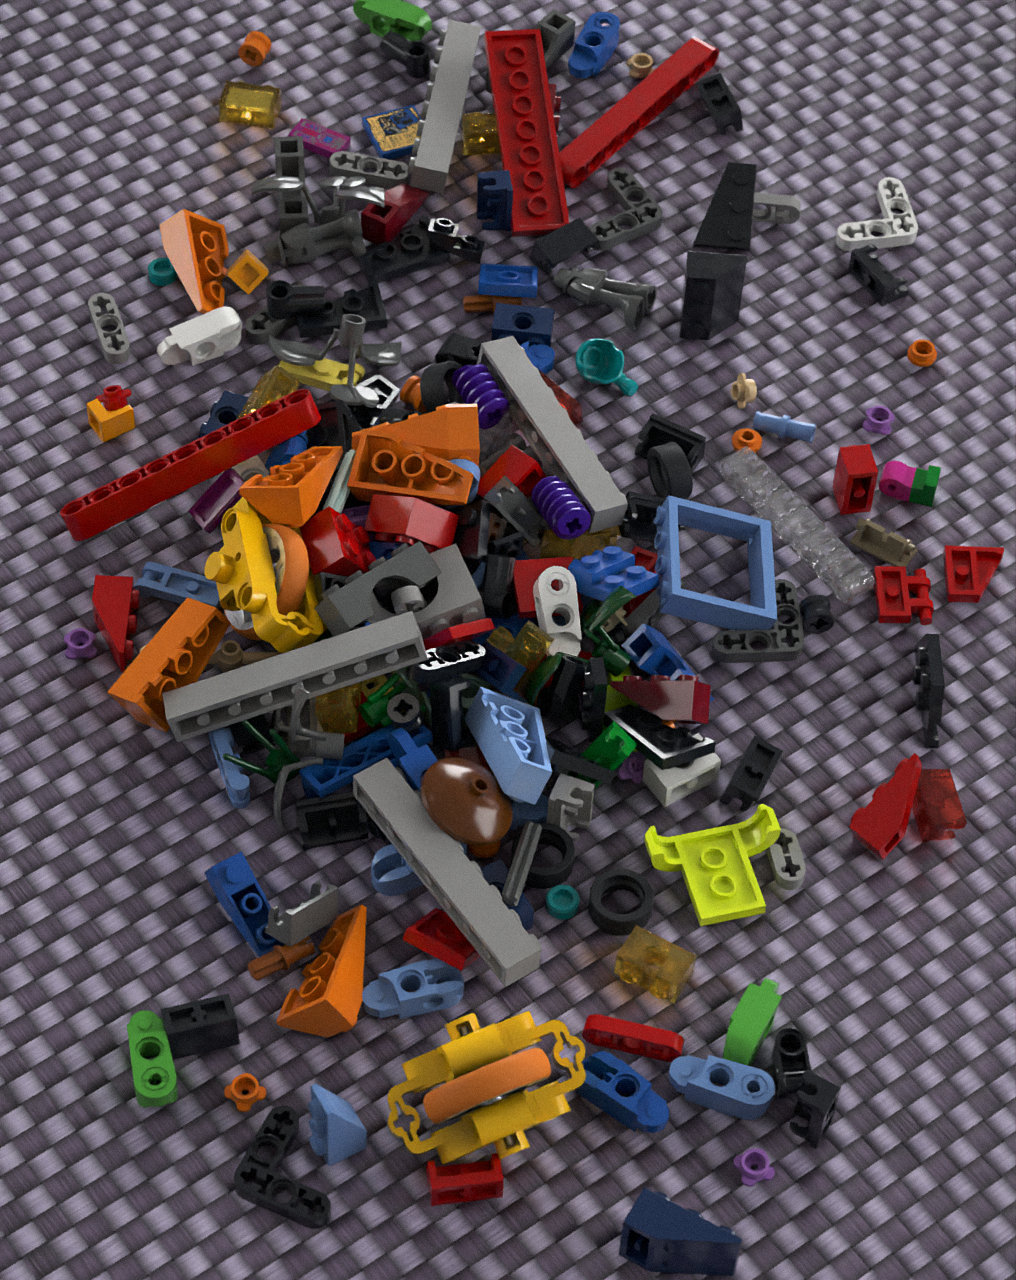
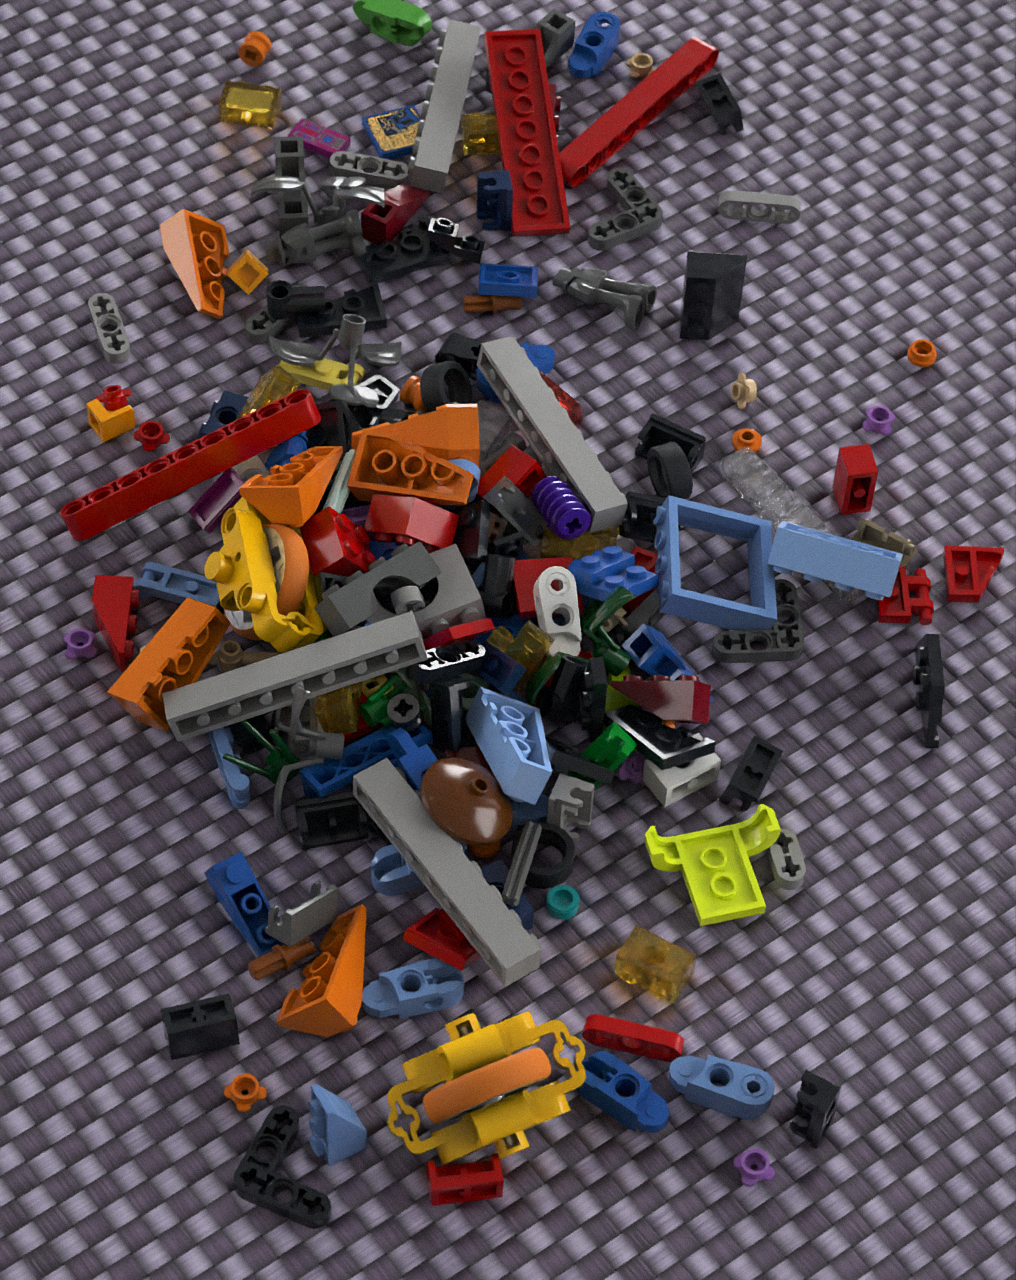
(146, 1039): bright green piece -> none
(151, 435): none -> red plate
(161, 272): teal tile -> none
(202, 337): white piece -> none
(413, 54): black piece -> none
(478, 387): dark purple piece -> none
(523, 323): dark blue brick -> none
(562, 245): black hinge -> none
(603, 363): teal hair -> none
(620, 880): black tyre -> none
(676, 1239): dark blue slope -> none
(730, 211): black wing -> none
(751, 1022): bright green piece -> none
(784, 426): medium blue pin -> none
(789, 1066): black piece -> none
(816, 614): black wheel -> none
(834, 559): none -> light blue slope
(875, 276): black hinge -> none
(886, 817): red slope -> none
(888, 226): white beam -> none
(910, 482): leg -> none
(937, 805): clear red hinge -> none

